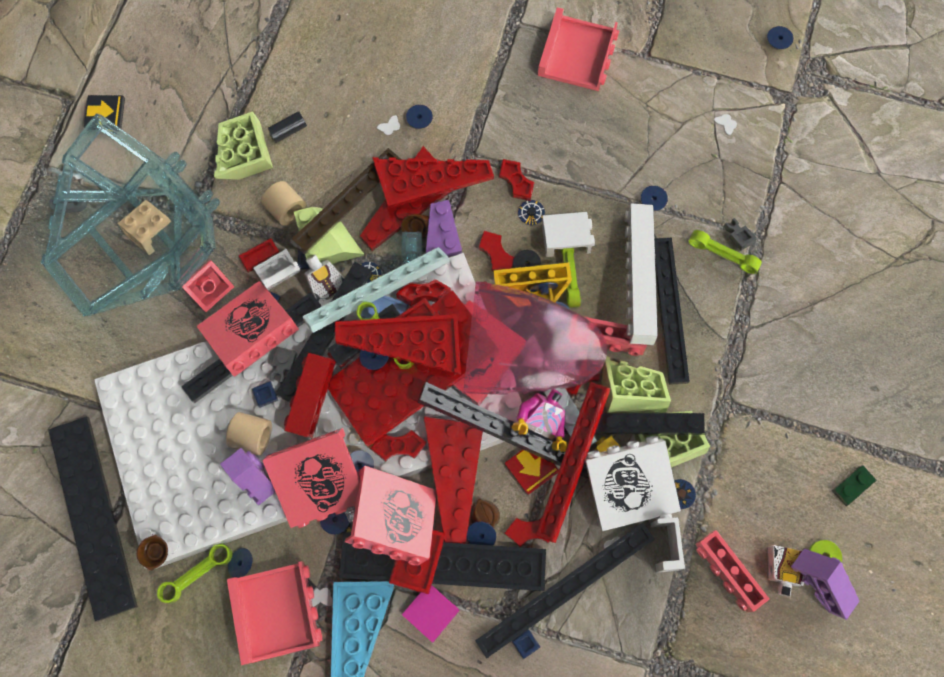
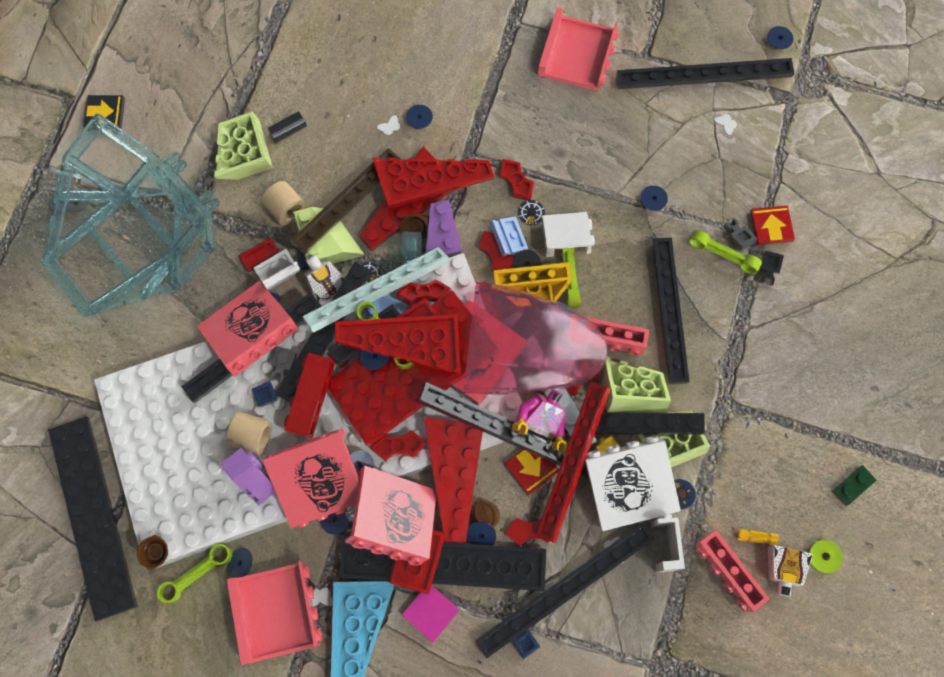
(143, 225): tan bracket -> none
(207, 286): coral slope -> none
(508, 236): none -> light blue plate
(544, 288): dark blue piece -> none
(641, 276): white brick -> none
(705, 73): none -> black plate
(758, 537): none -> yellow axle
(771, 264): none -> black plate
(772, 225): none -> red tile
(829, 582): medium lavender wedge -> none

